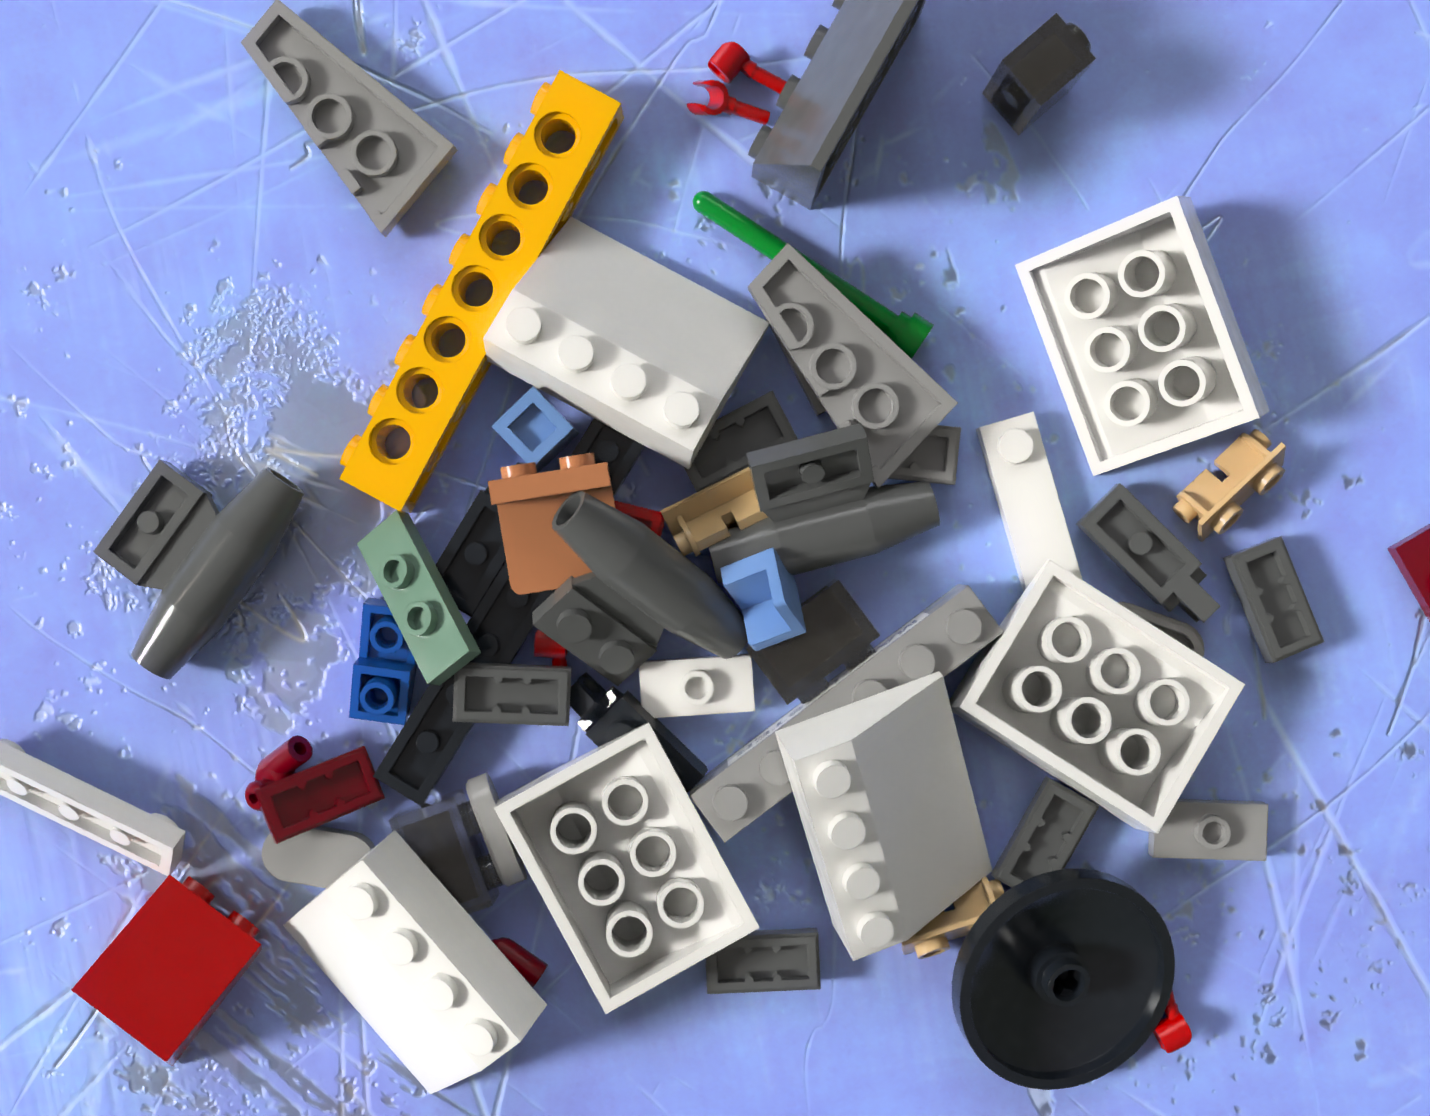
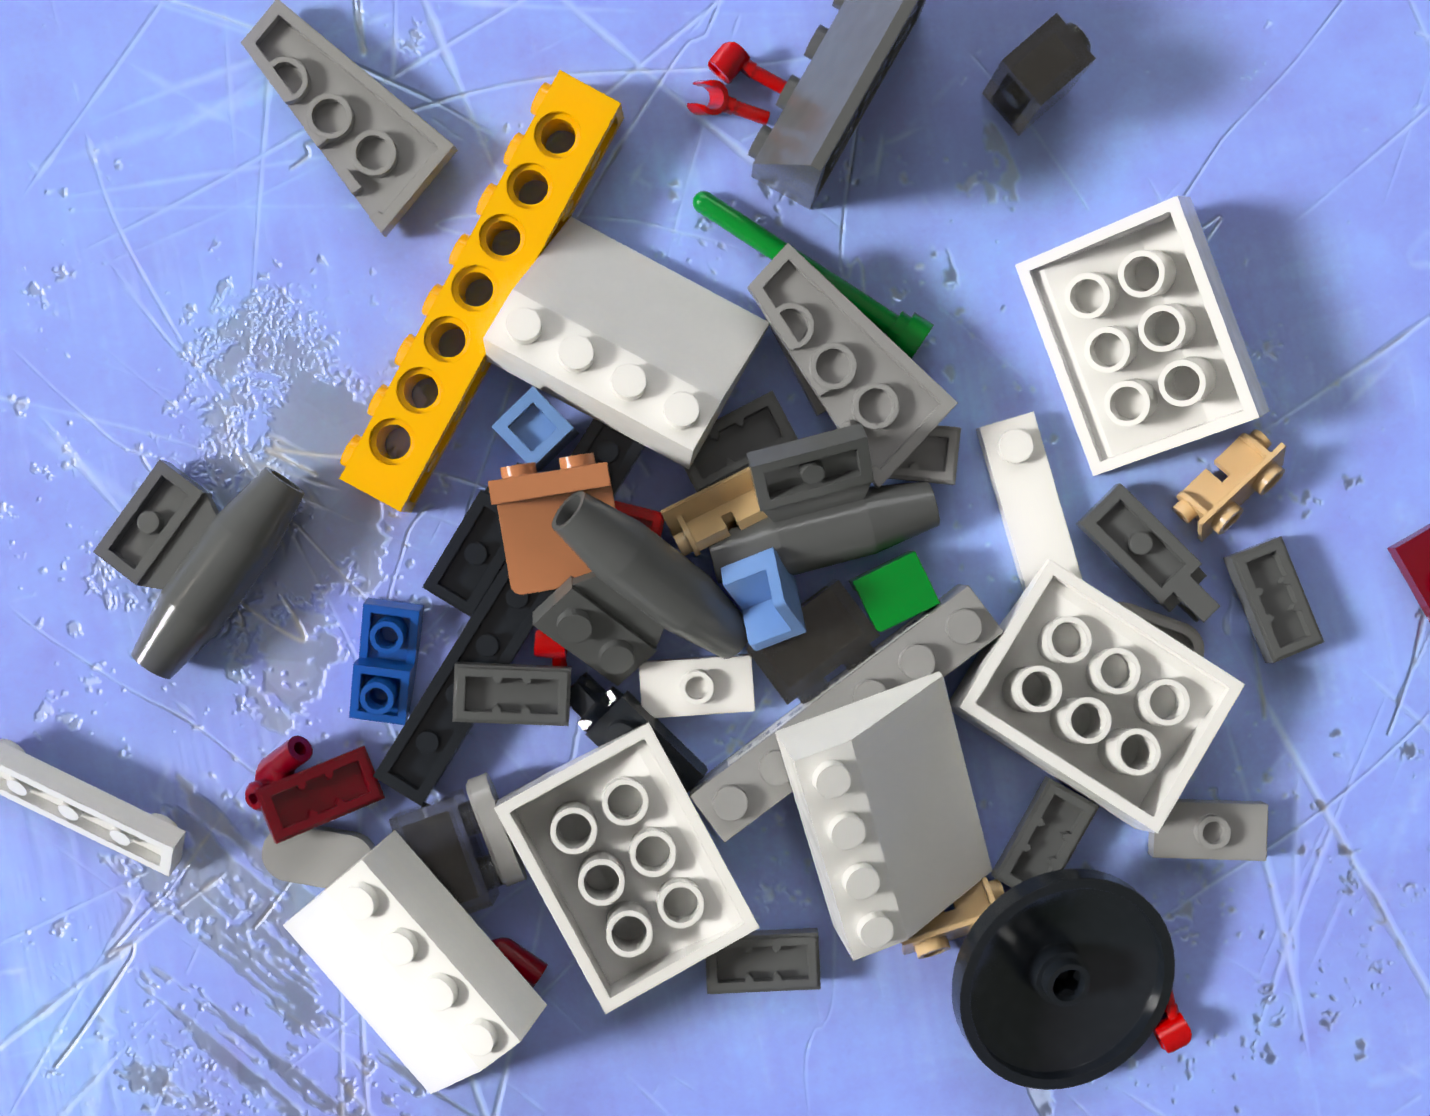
(170, 967): red slope -> none
(418, 598): sand green plate -> none
(895, 591): none -> green panel

